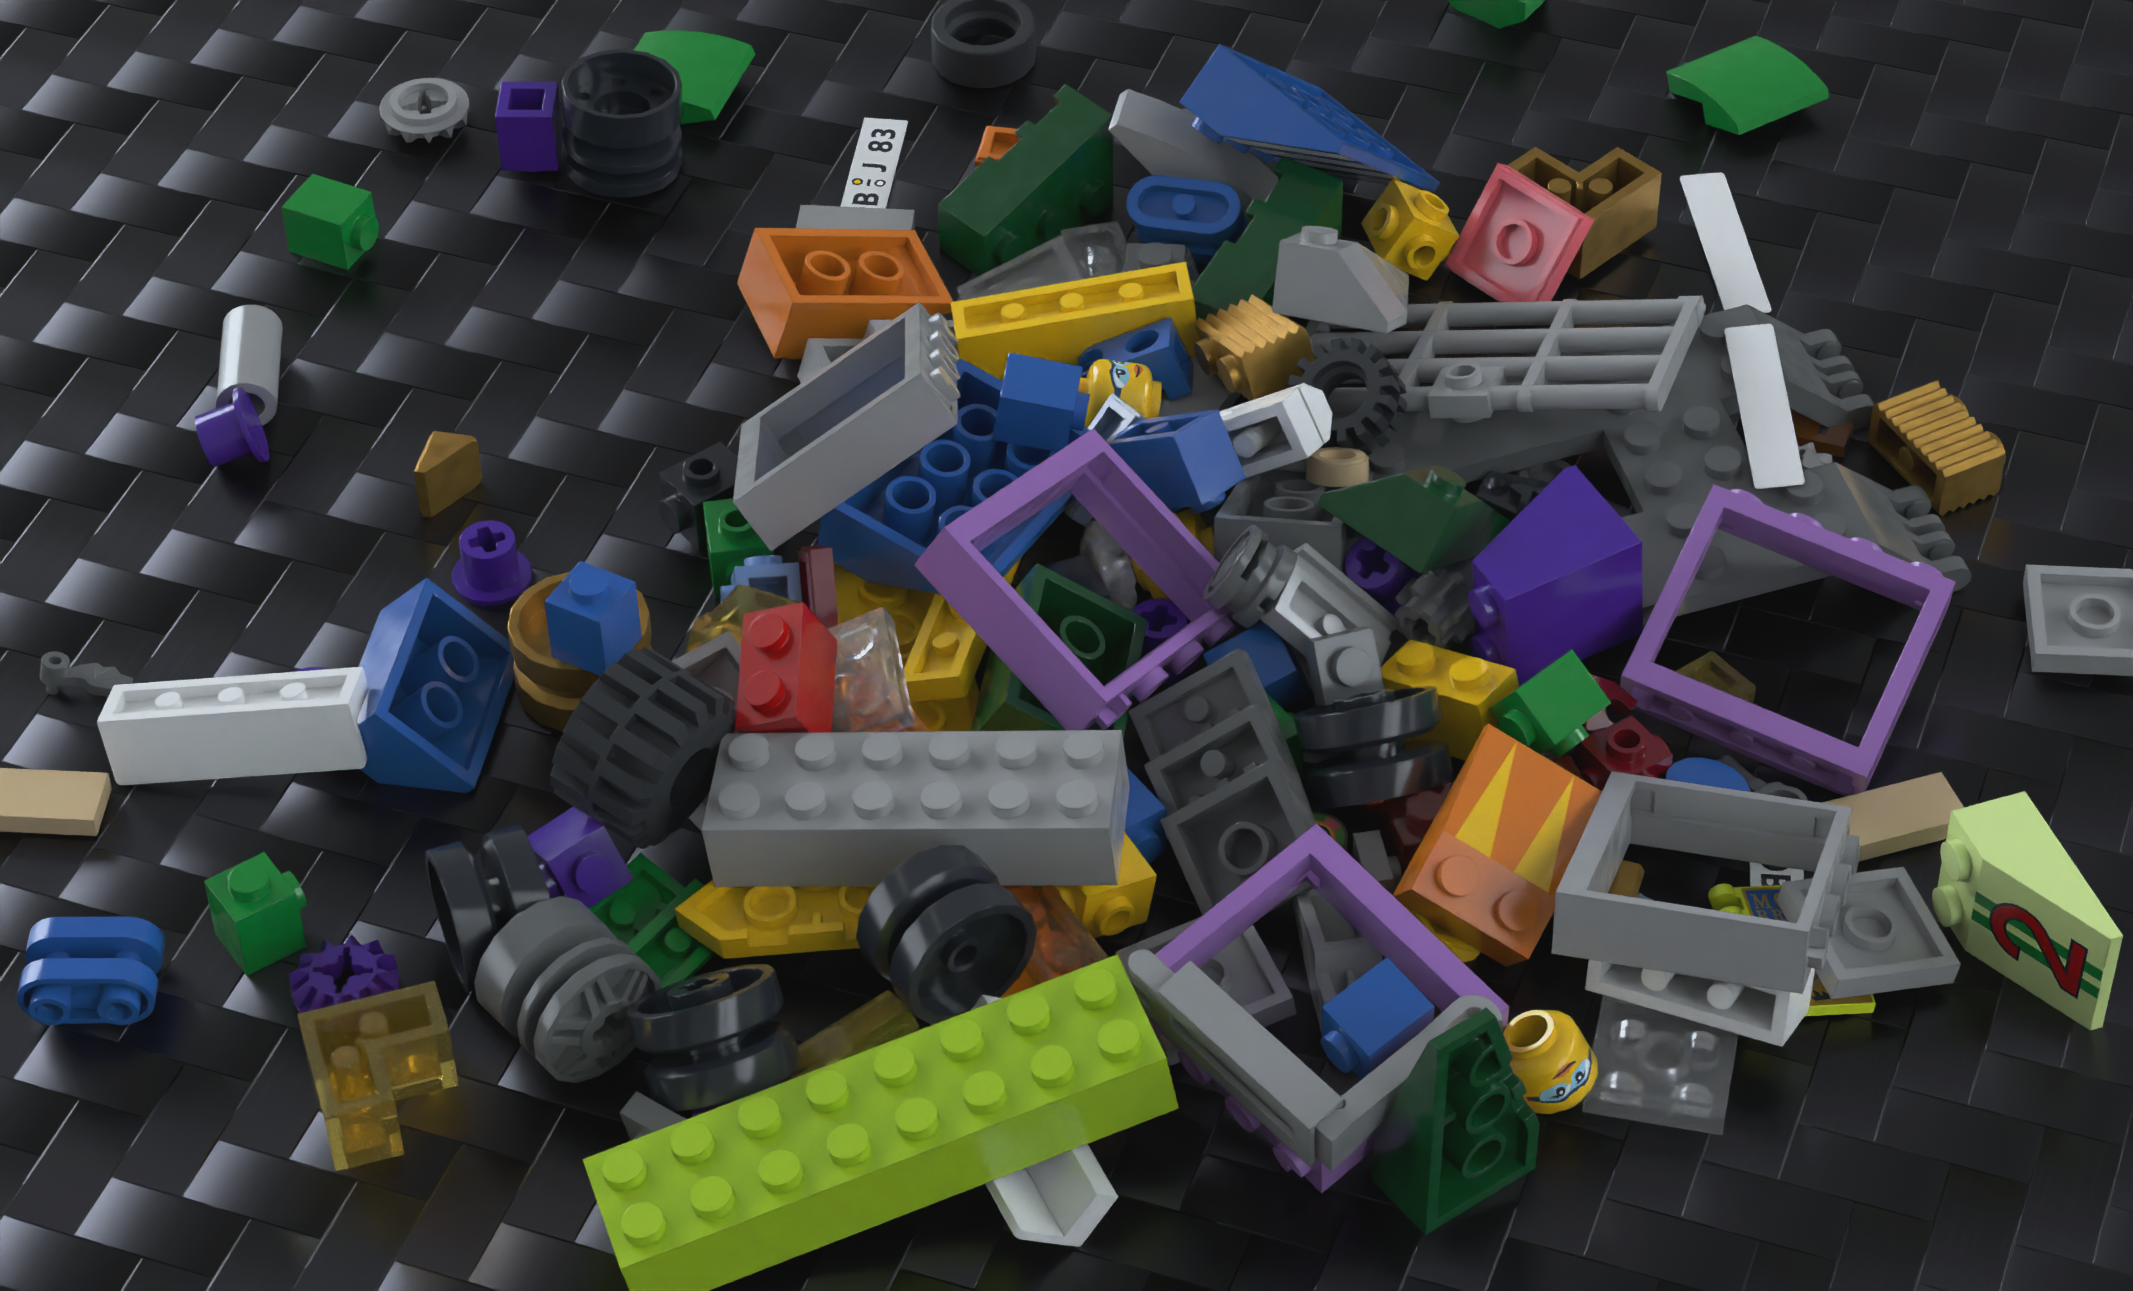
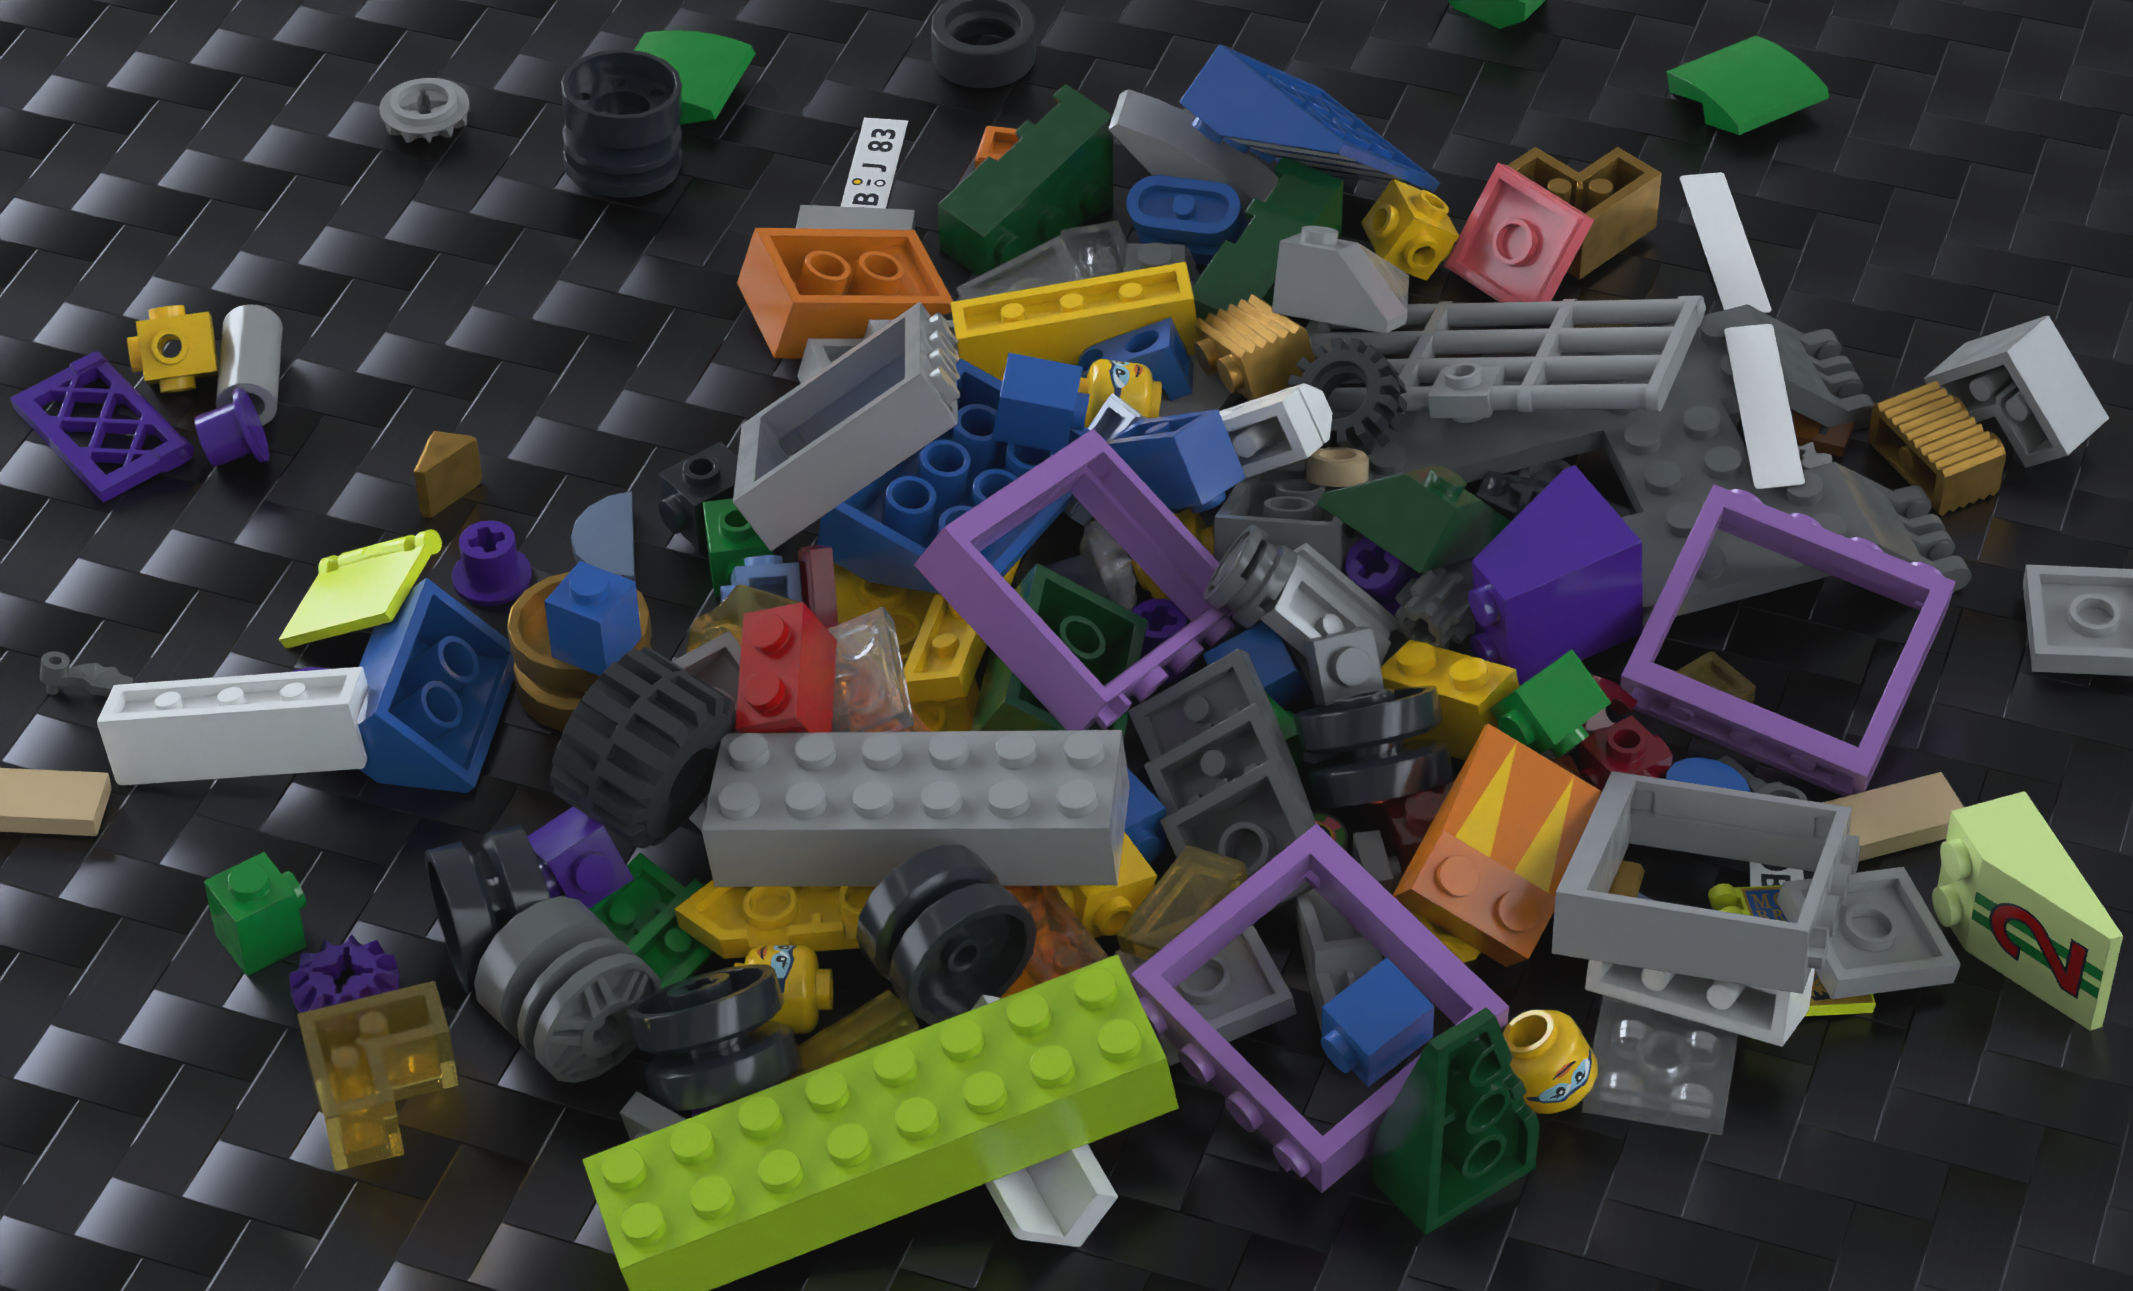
(91, 970): blue brick -> none
(138, 463): none -> dark purple window
(198, 352): none -> yellow brick
(330, 221): green brick -> none
(360, 588): none -> neon yellow piece
(529, 126): dark purple brick -> none
(606, 535): none -> sand blue tile
(801, 981): none -> yellow head
(1179, 899): none -> clear yellow tile
(1267, 1074): light grey hinge -> none
(2028, 385): none -> light grey brick

